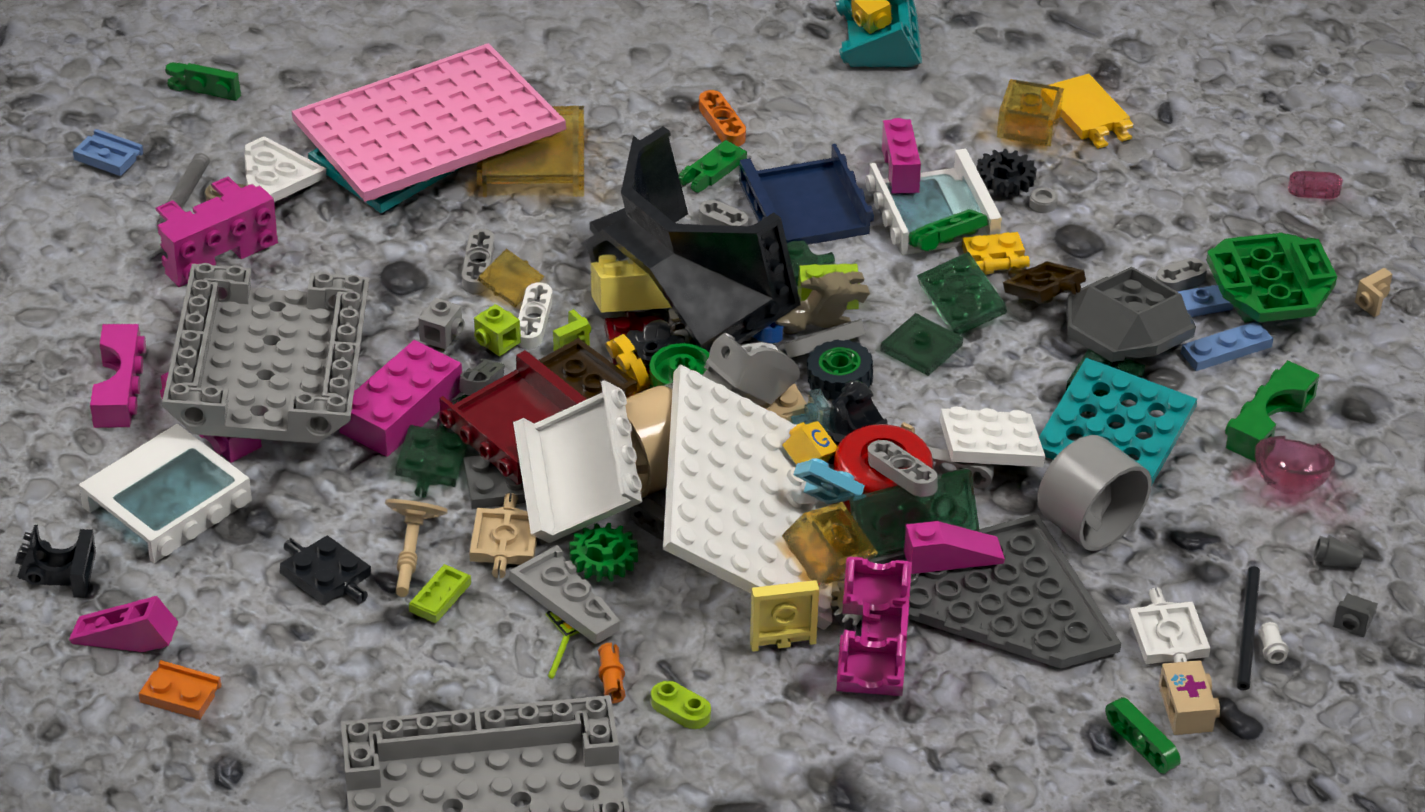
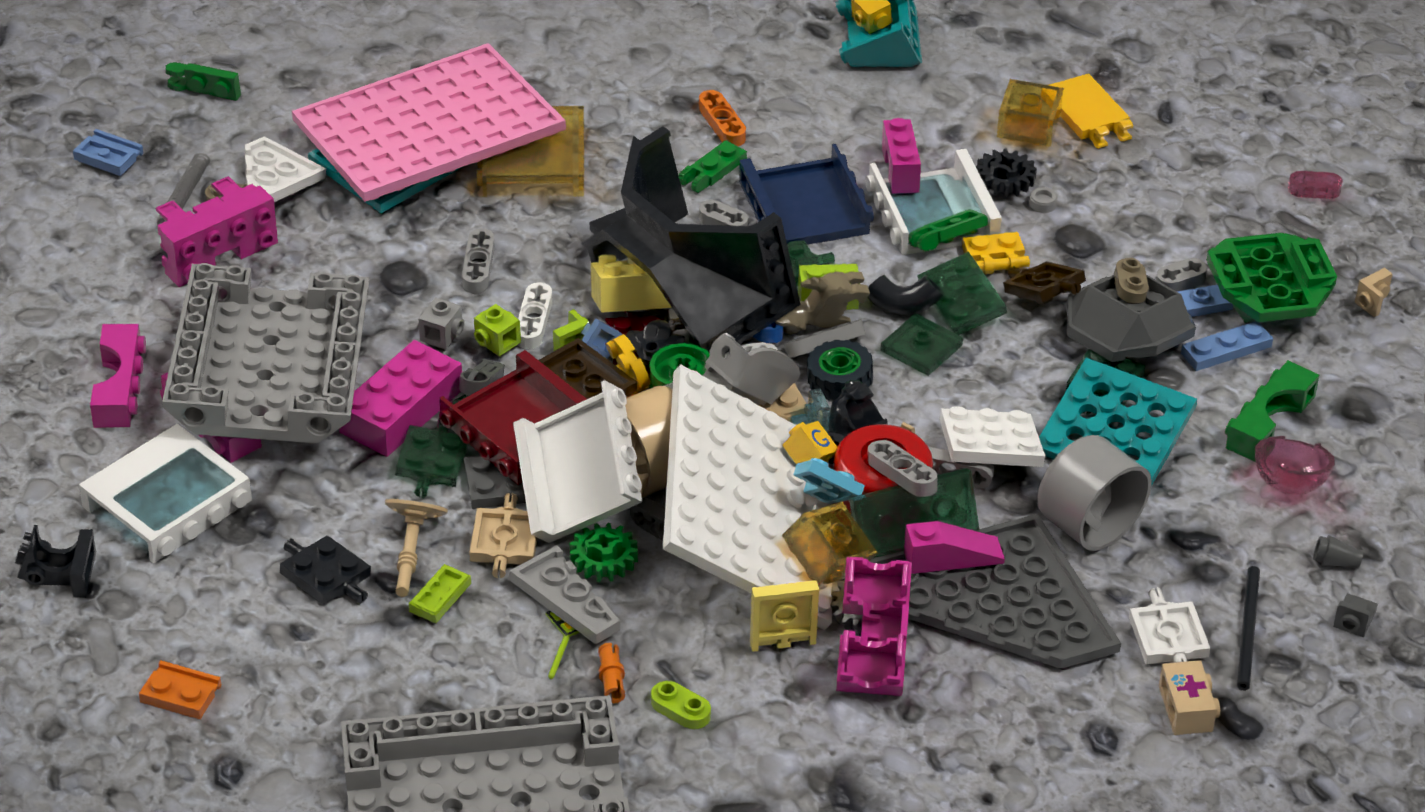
(128, 627): dark pink slope -> none
(509, 277): clear yellow piece -> none
(598, 334): none -> medium blue tile
(907, 299): none -> black cylinder
(1131, 280): none -> dark tan plate
(1142, 735): green beam -> none
(1274, 648): white pin -> none

